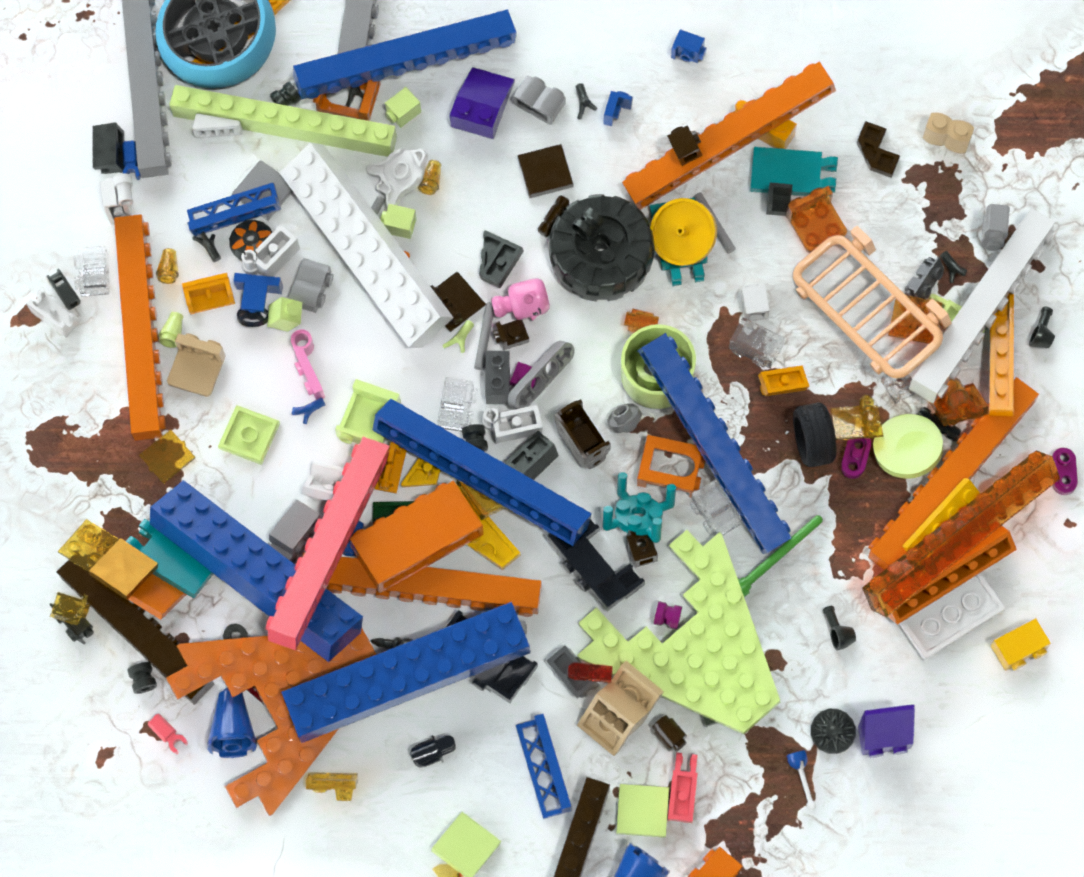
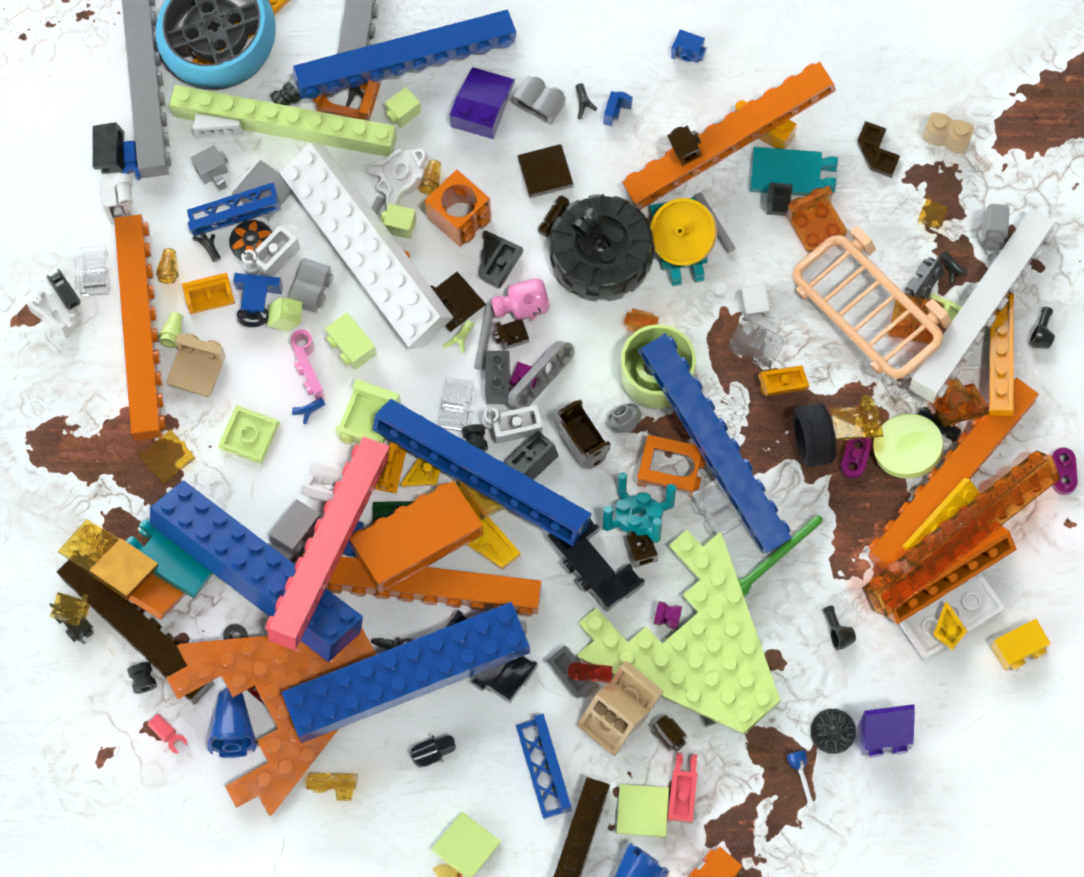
(211, 166): none -> light grey brick
(350, 341): none -> yellowish green brick
(458, 190): none -> orange brick
(932, 214): none -> clear yellow tile
(949, 628): none -> yellow piece

